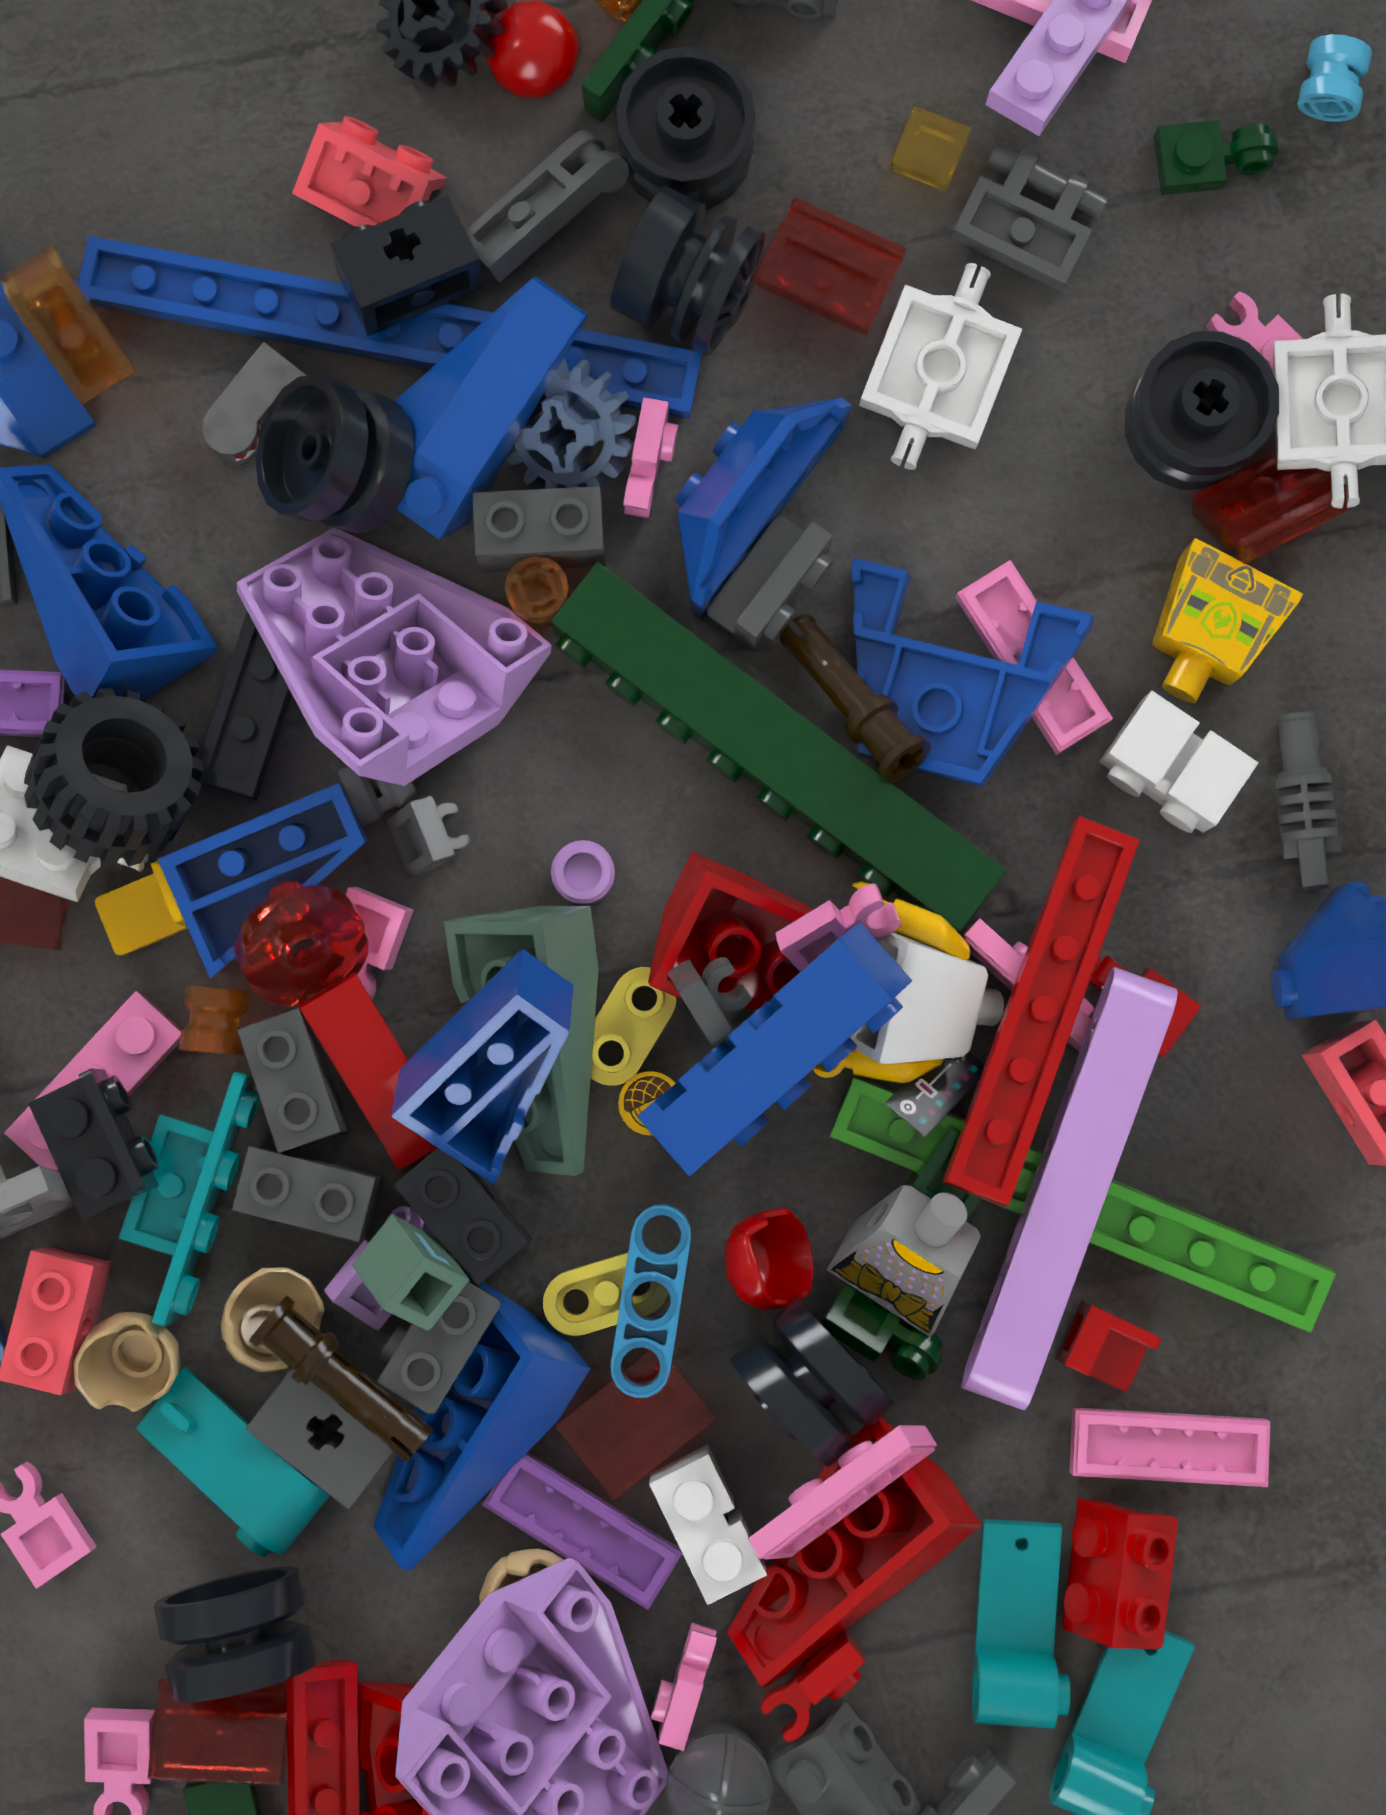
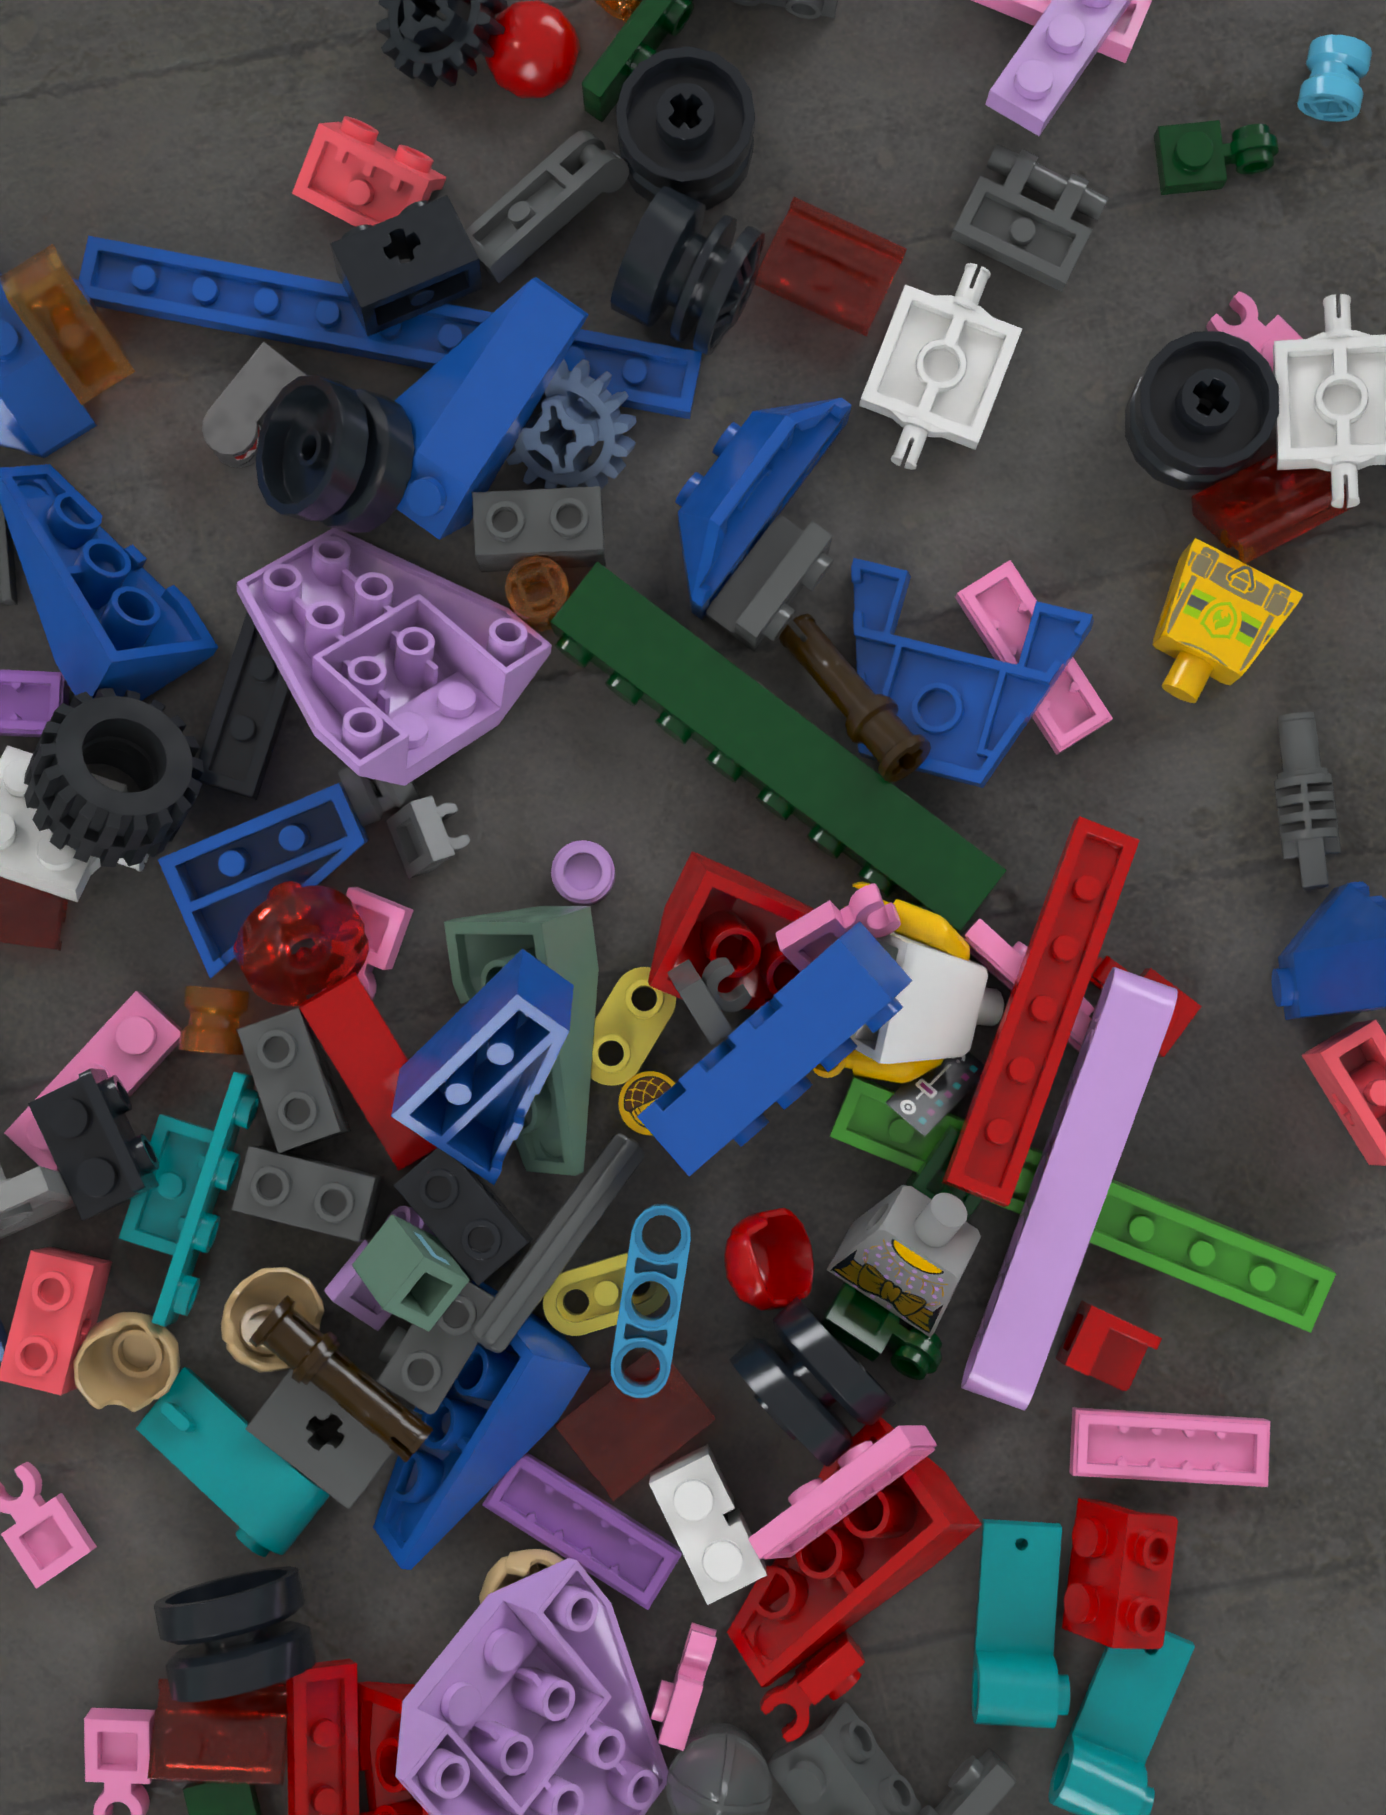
(140, 913): yellow bracket -> none
(557, 1243): none -> dark grey axle
(653, 442): bright pink plate -> none
(930, 148): clear yellow tile -> none
(1174, 766): white piece -> none

